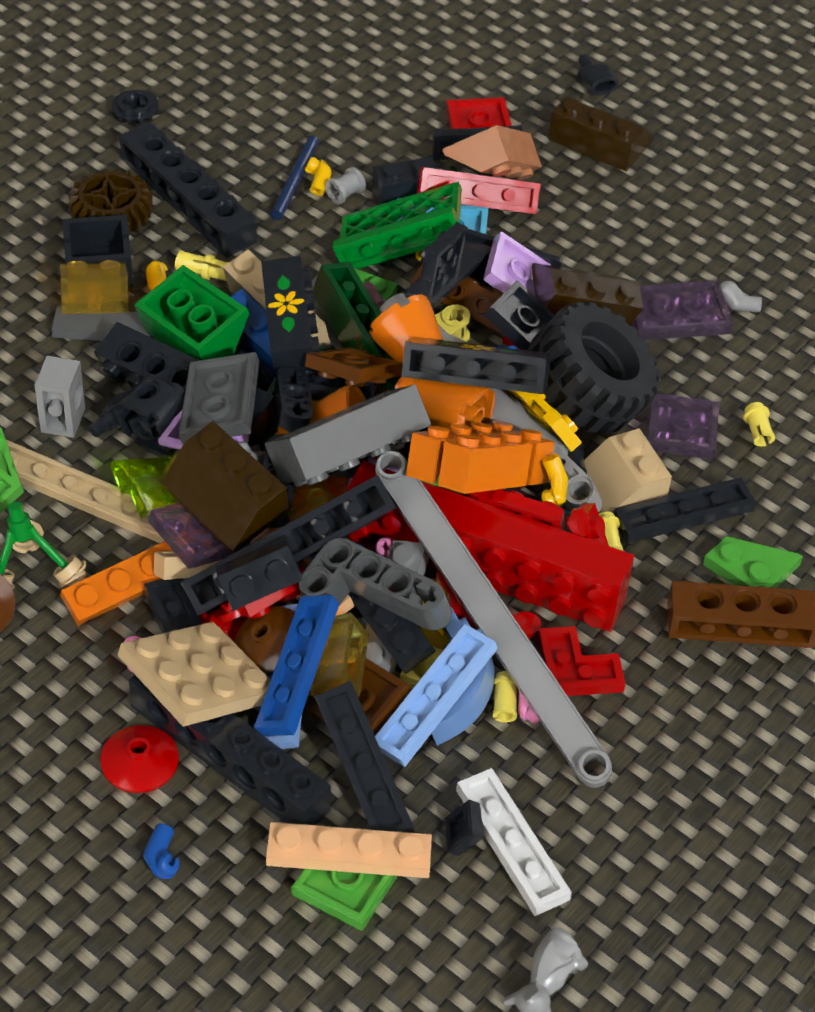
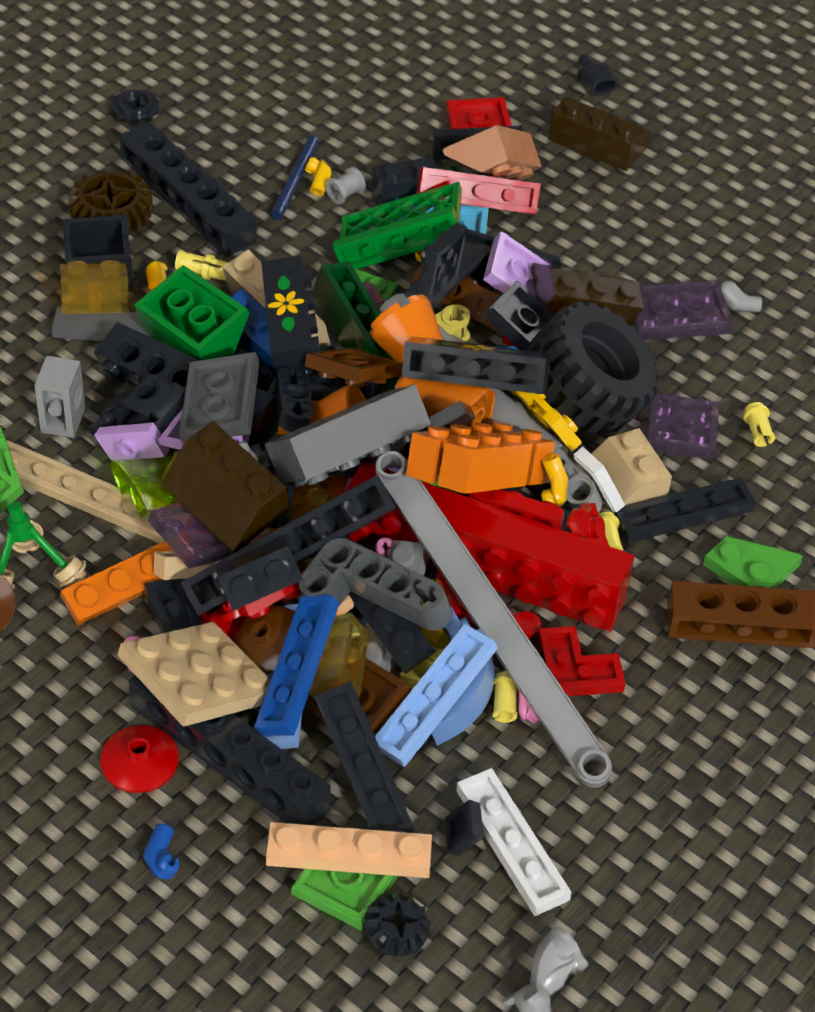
(131, 441): none -> lavender plate
(385, 934): none -> black gear
(457, 413): none -> black tile
(601, 479): none -> white tile

